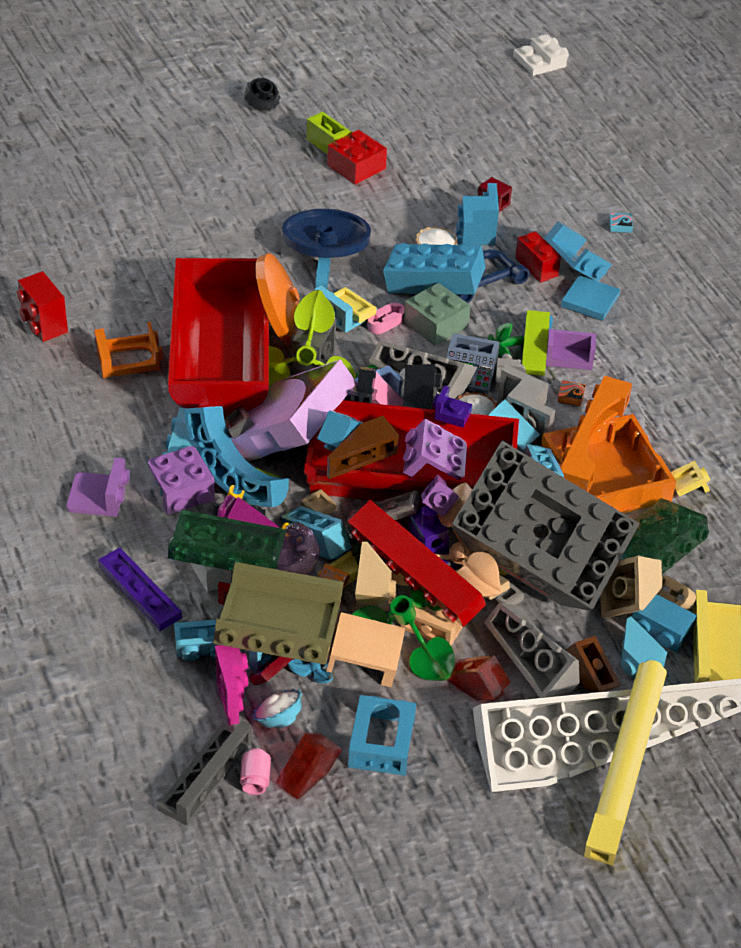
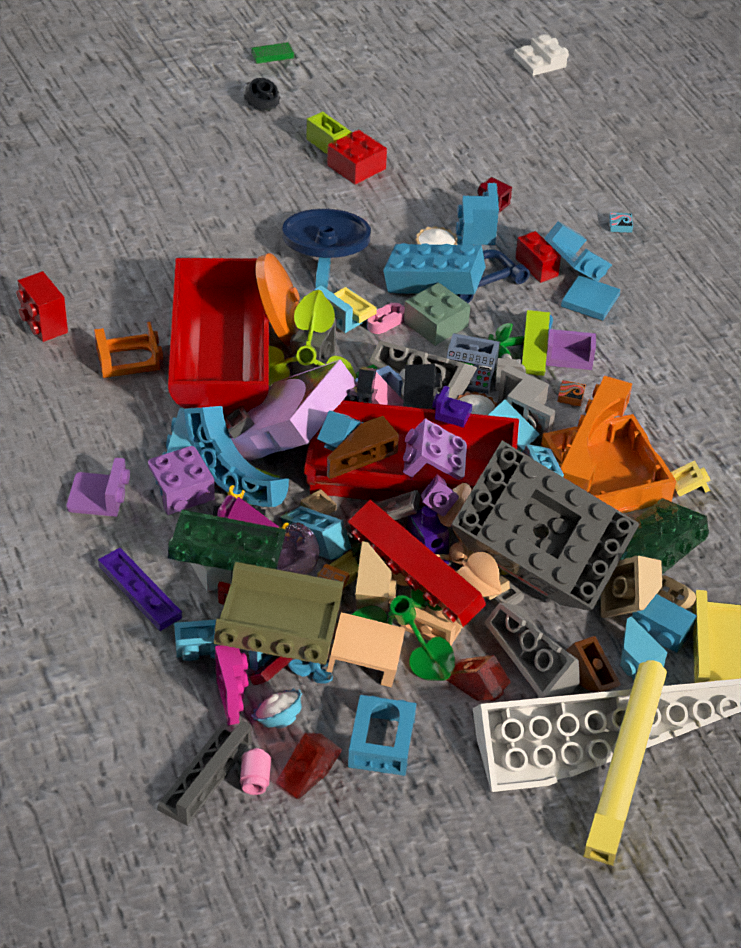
(272, 52): none -> green tile

